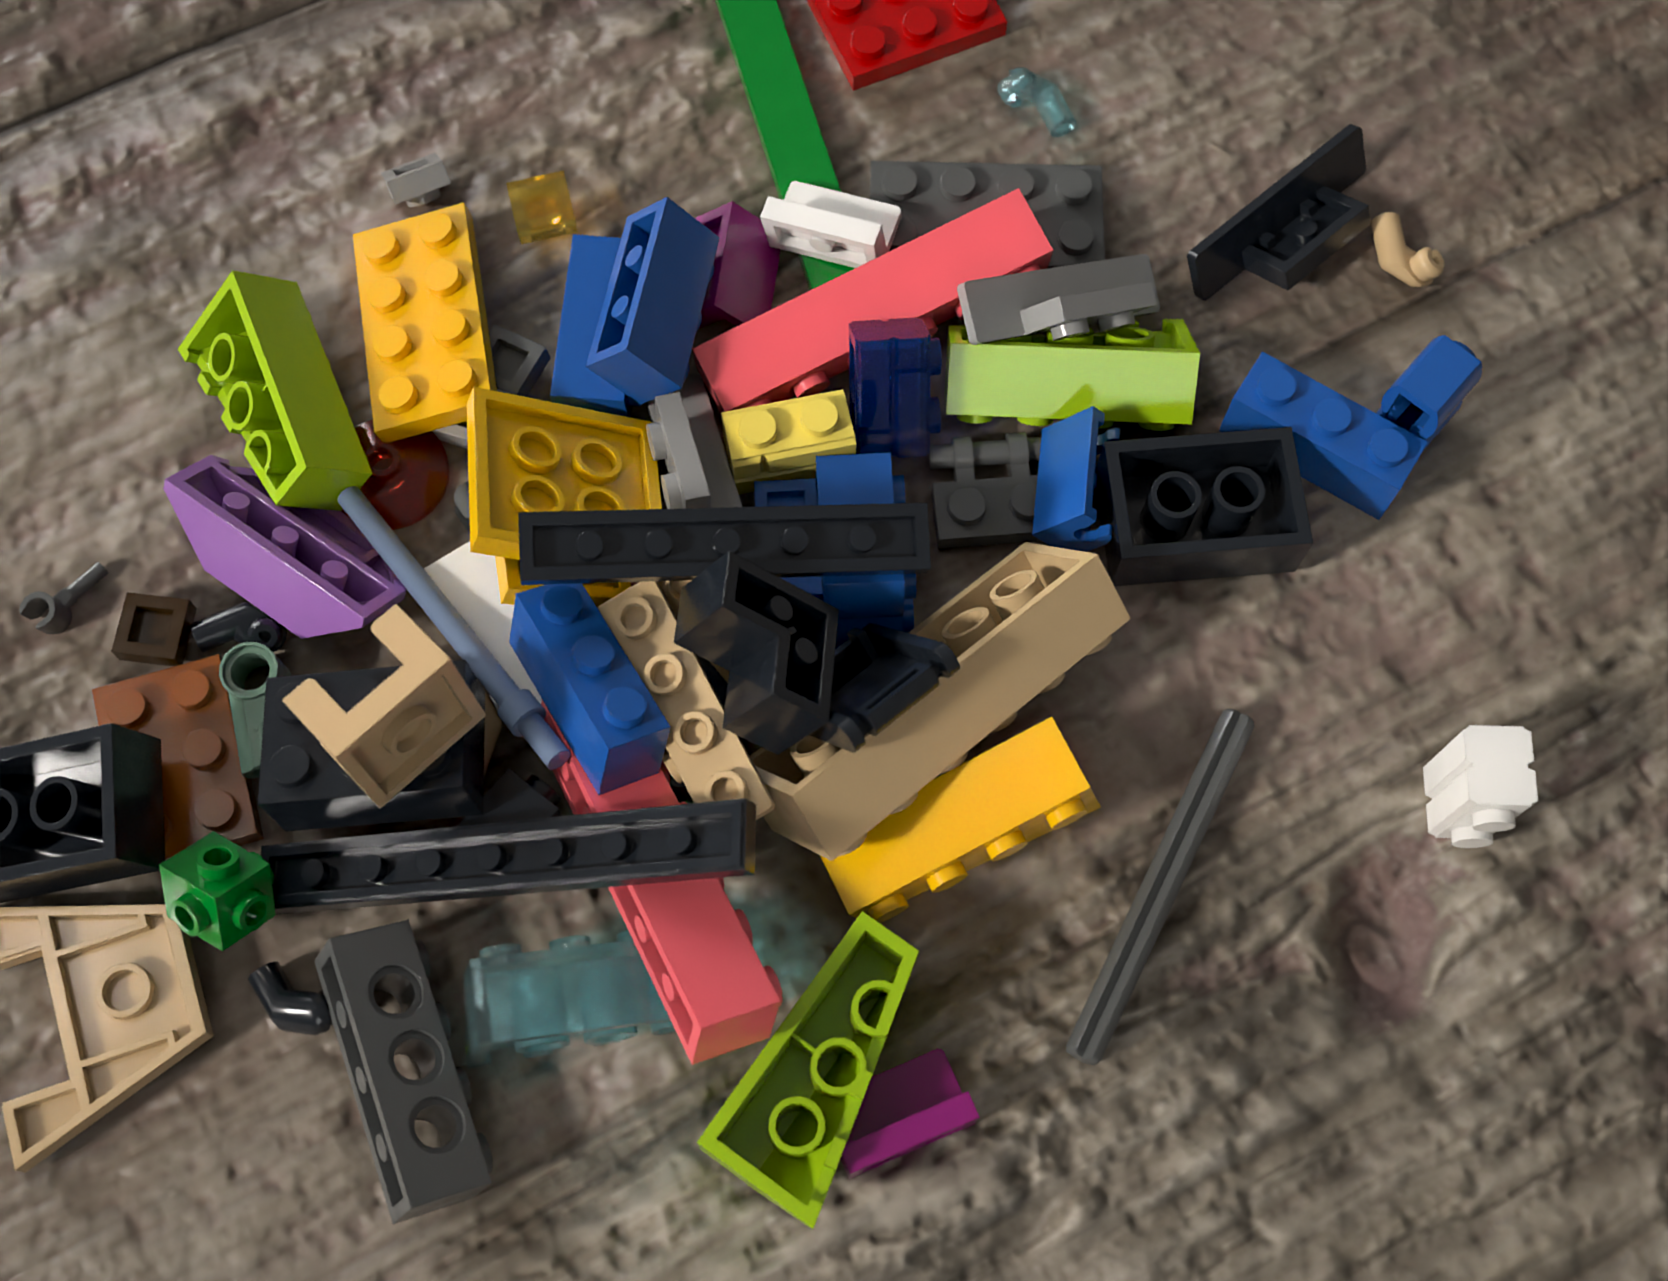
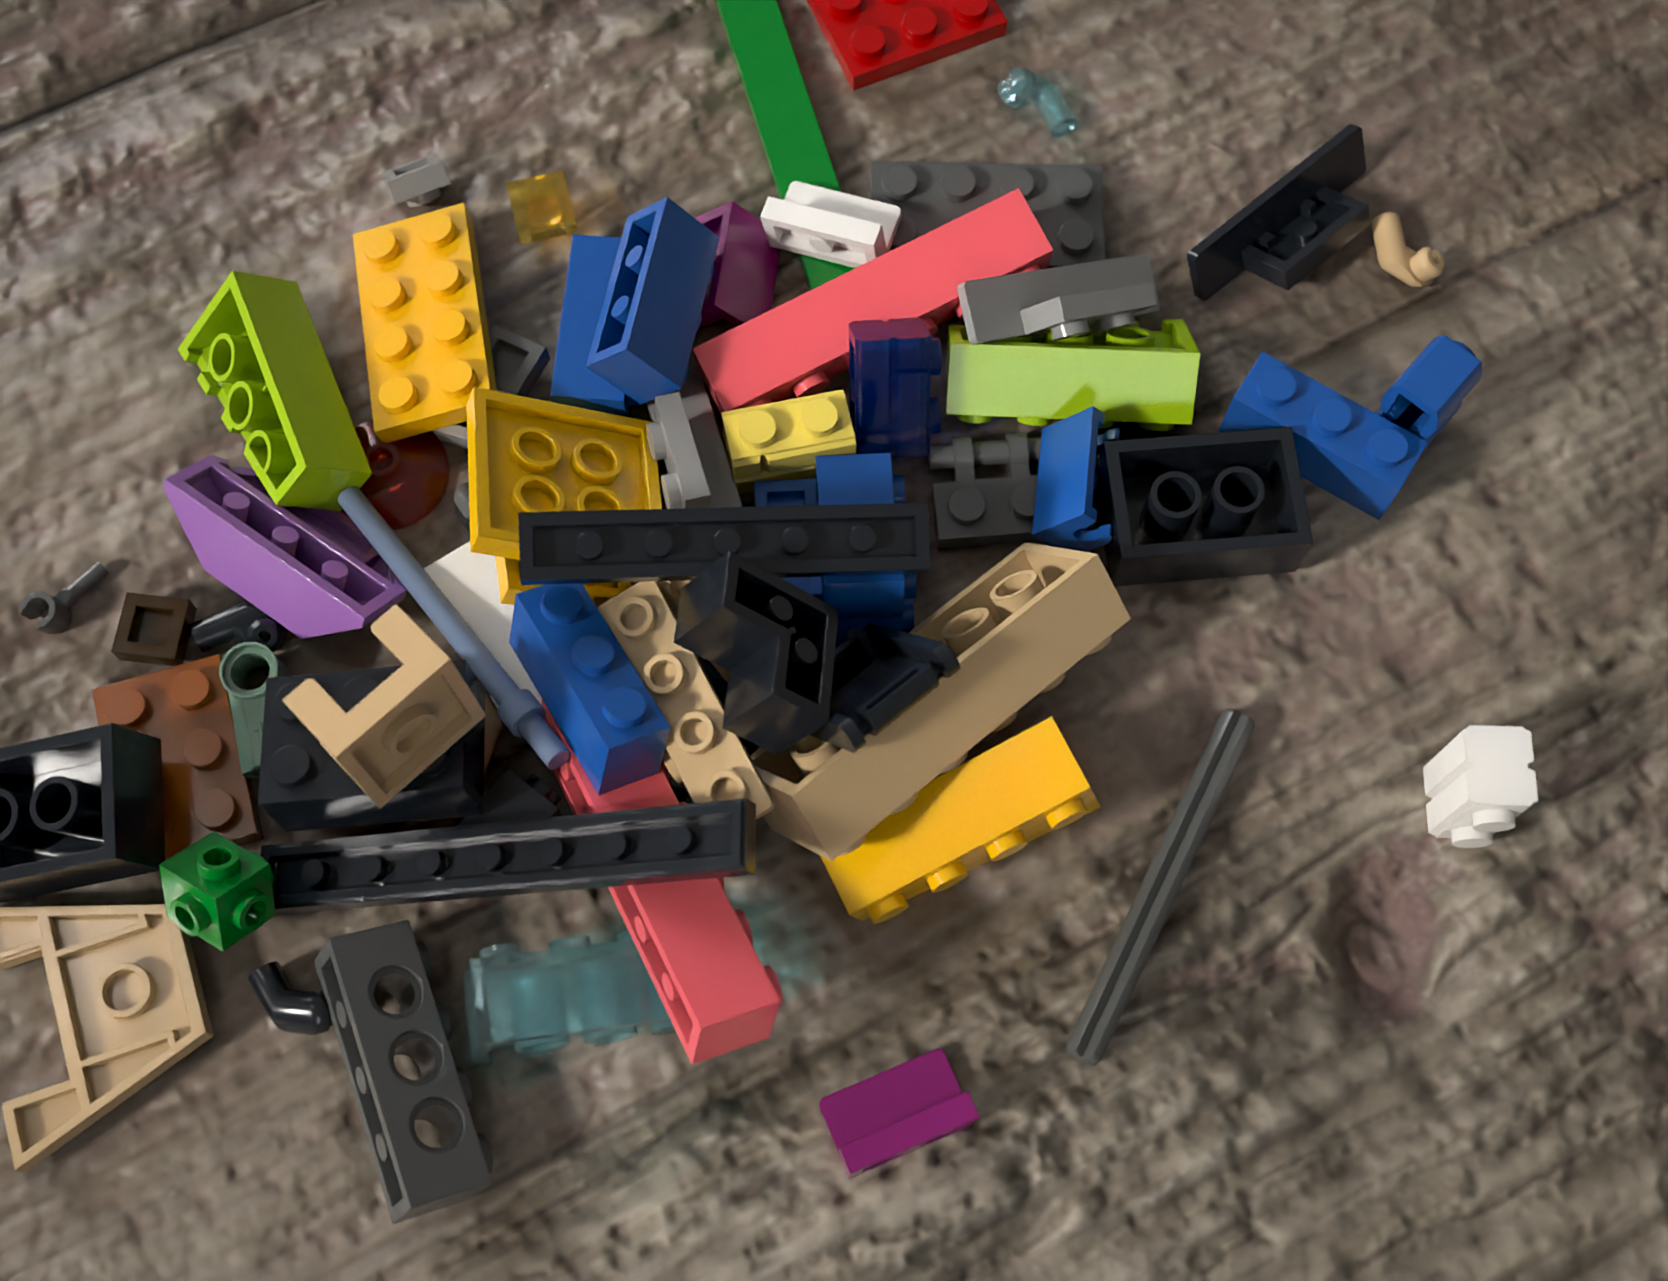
(804, 1090): lime wedge -> none

